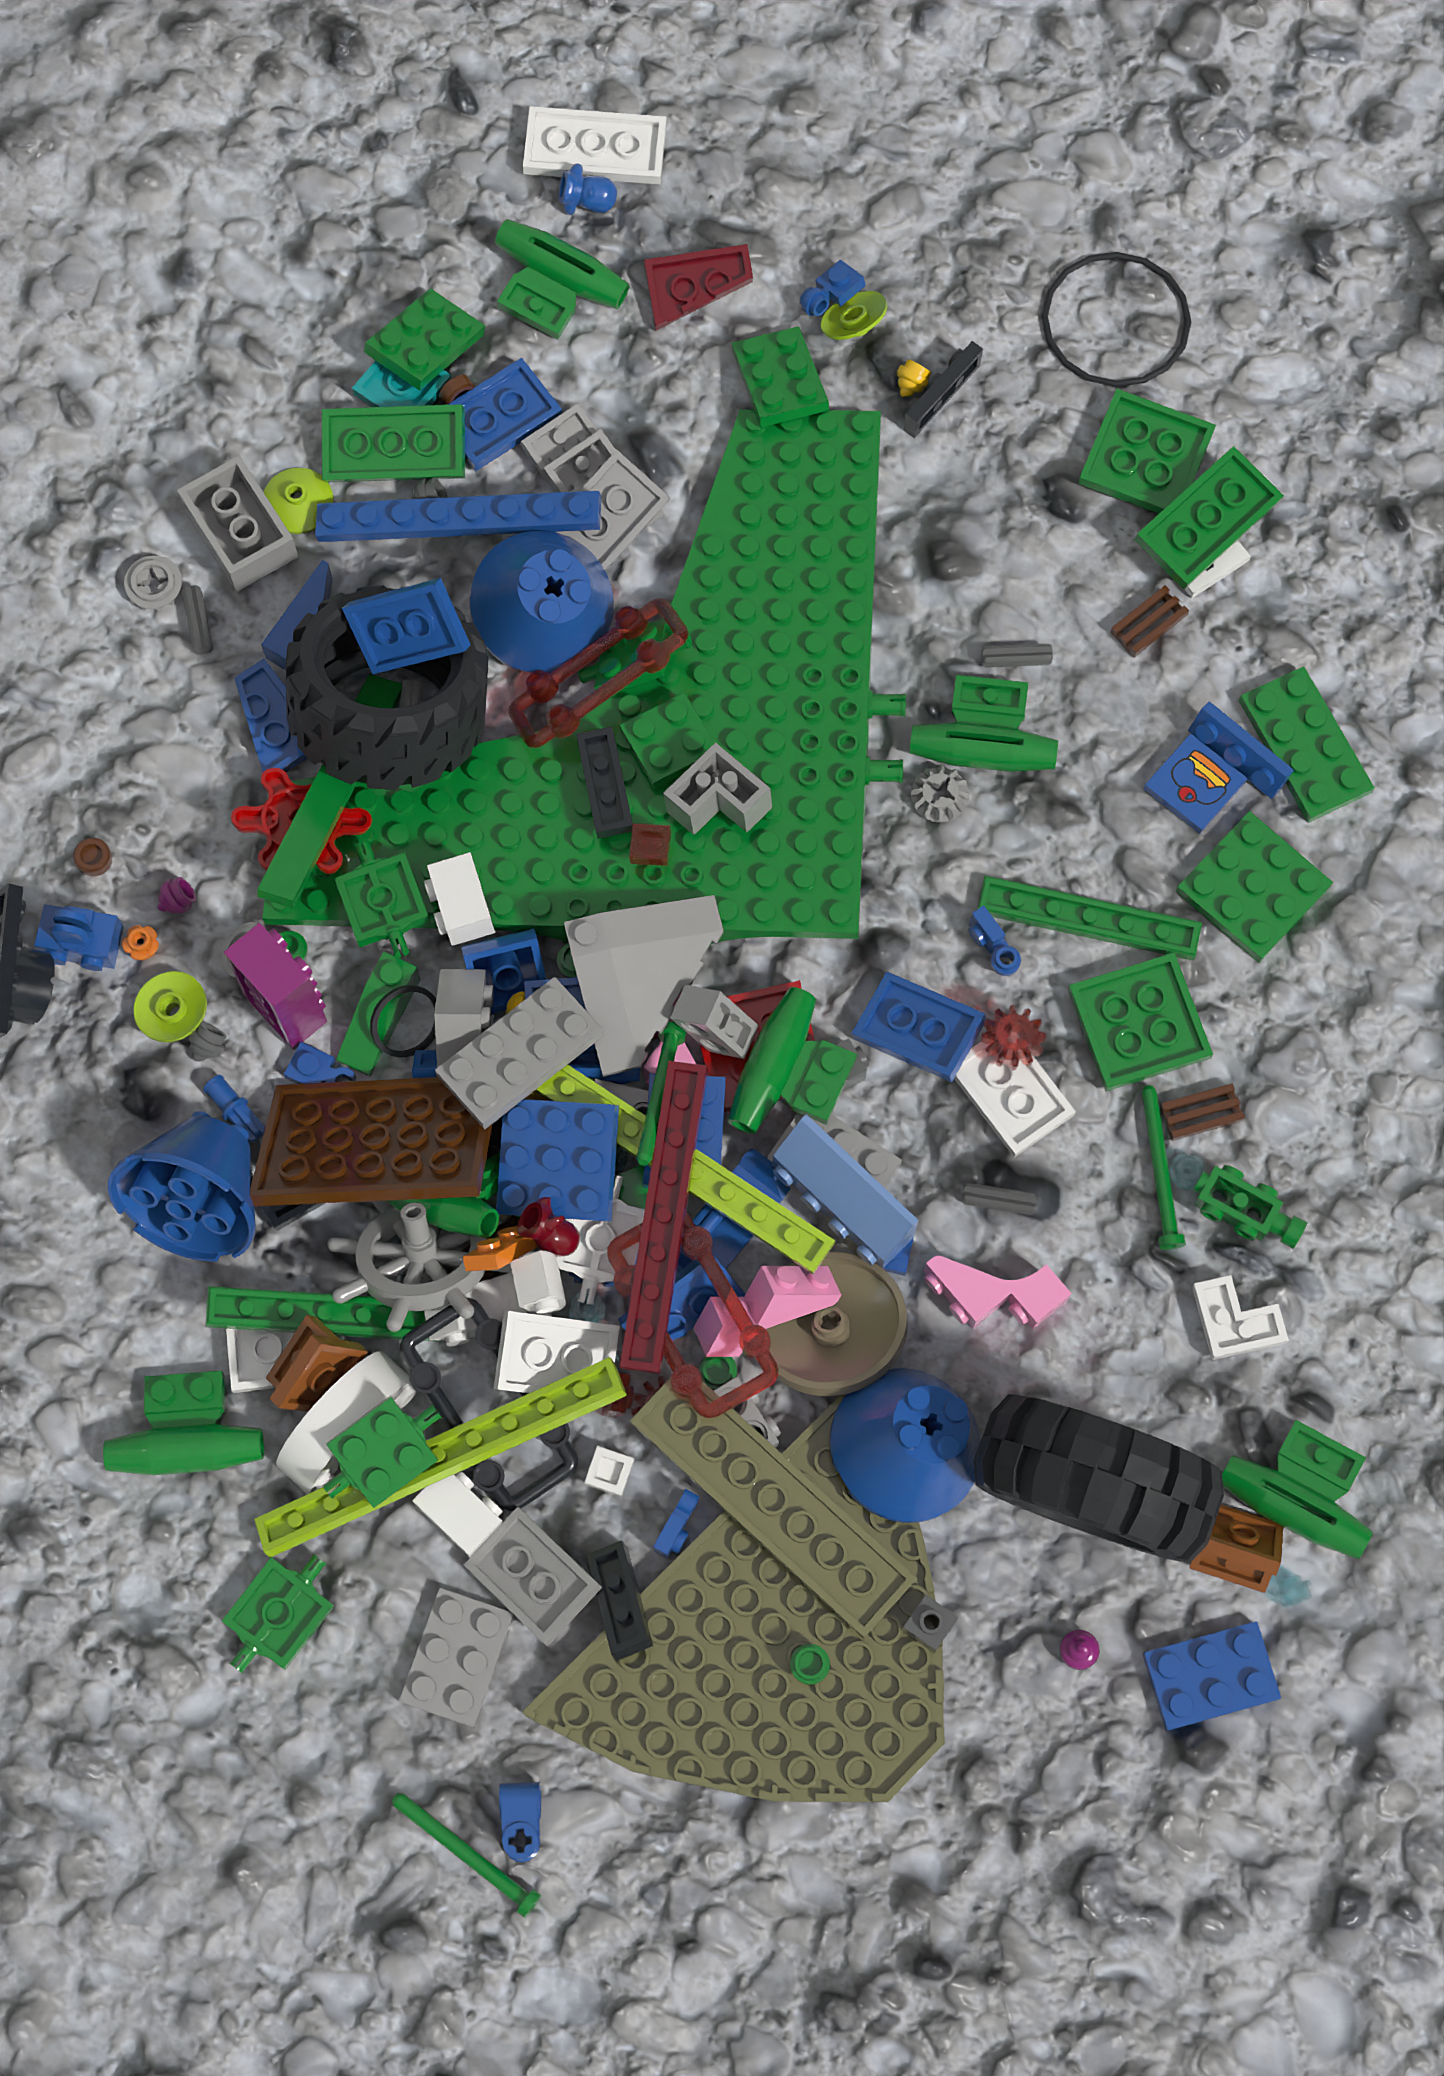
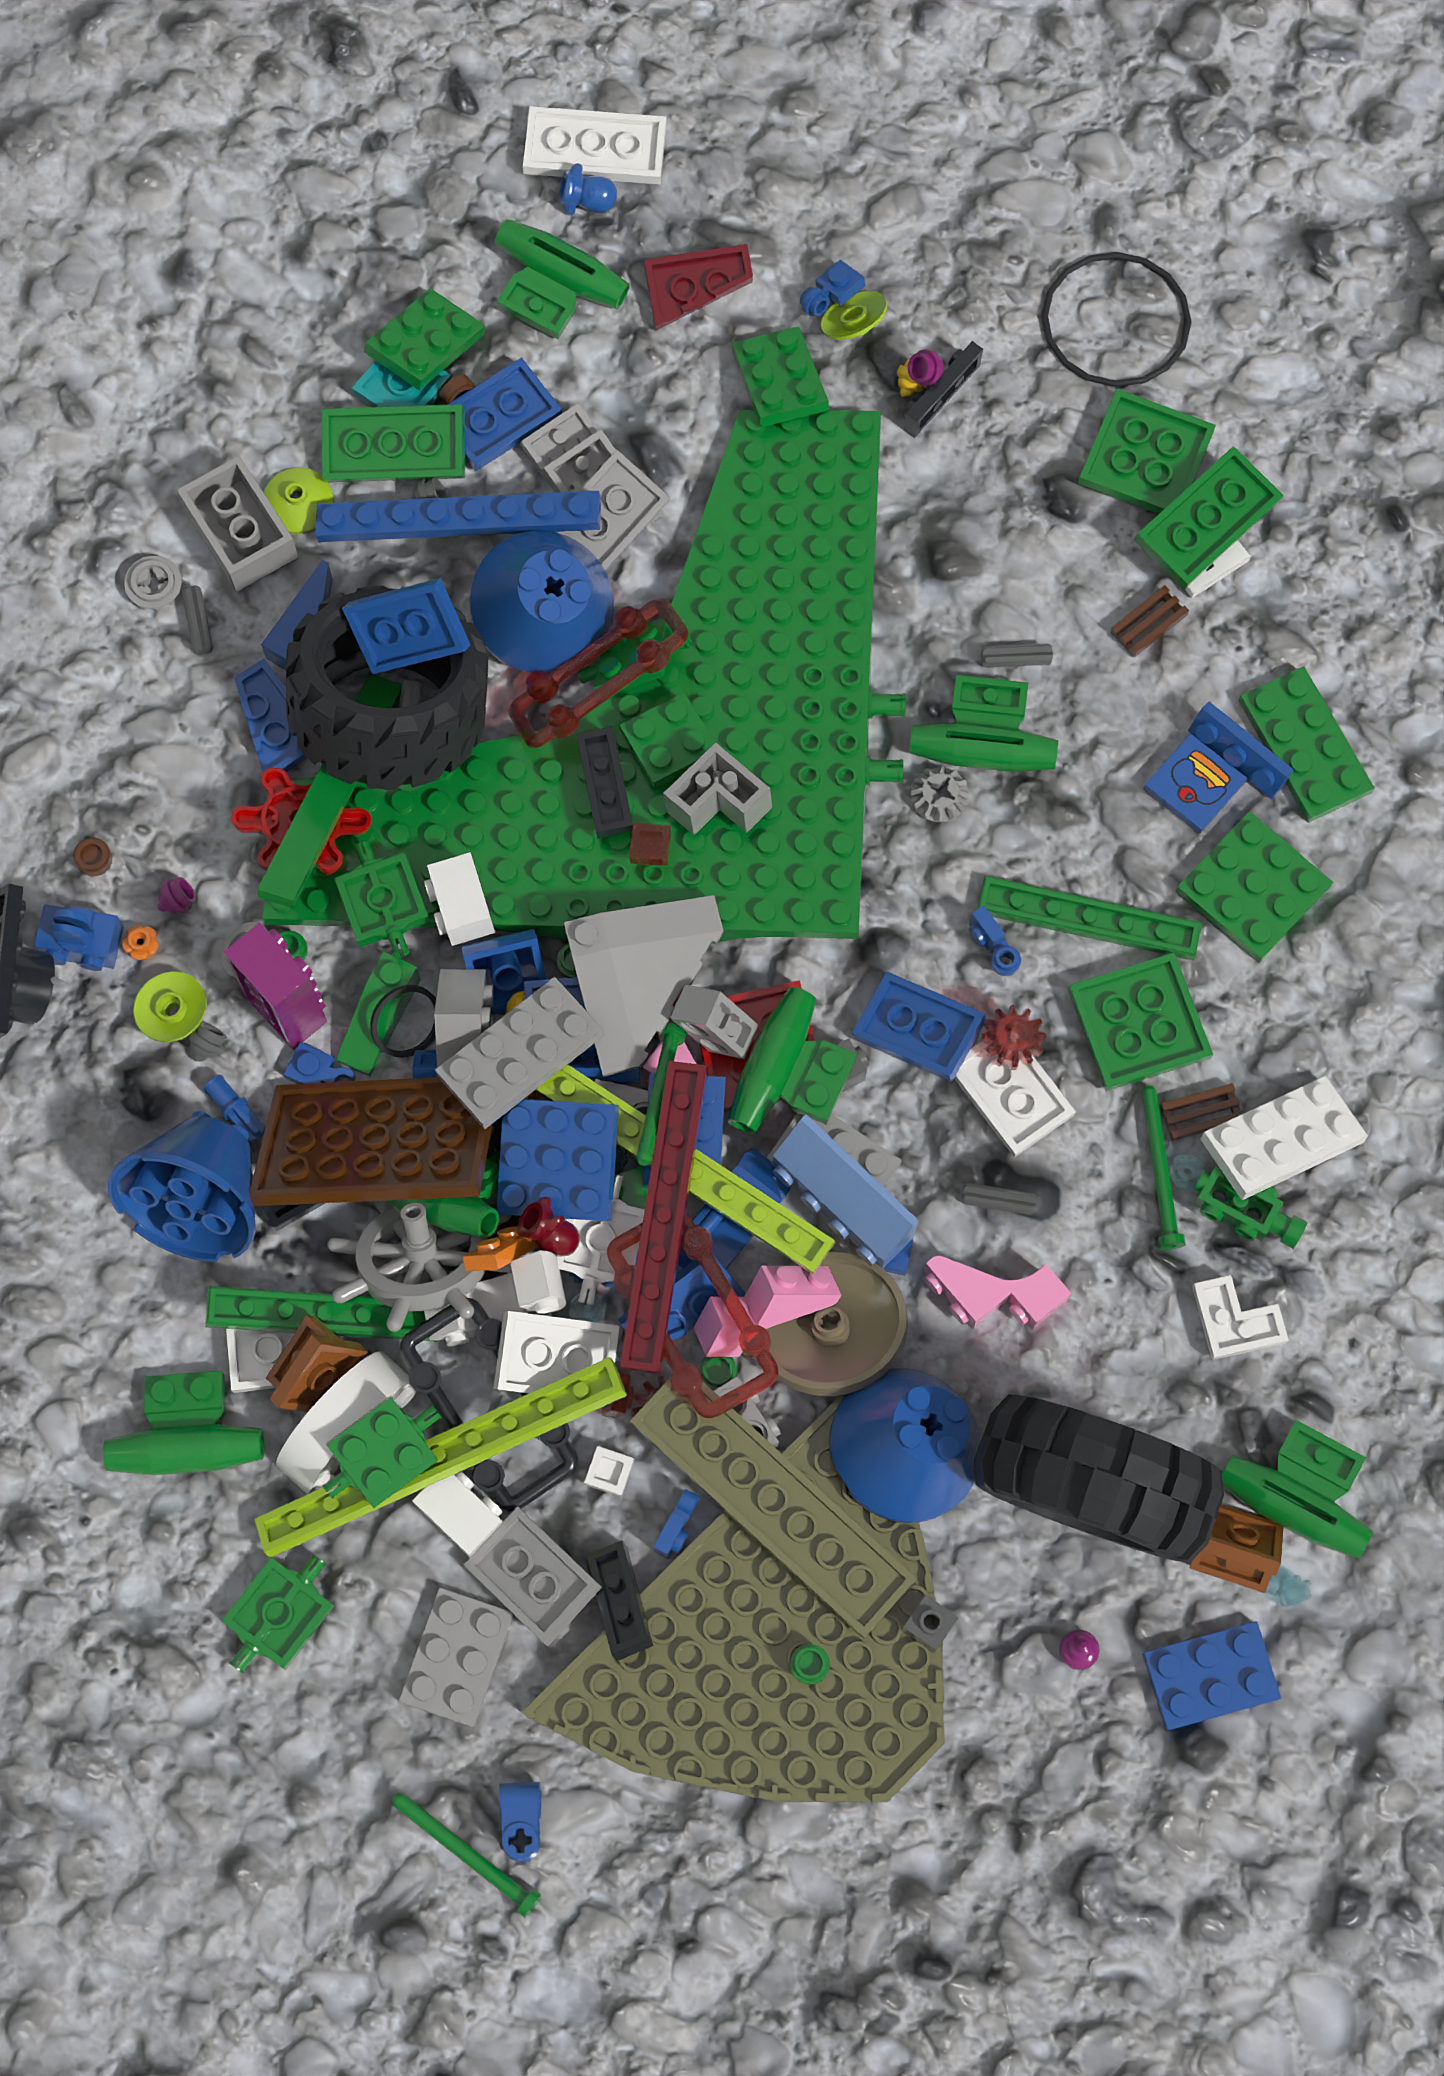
(925, 367): none -> magenta plate
(1283, 1137): none -> white plate

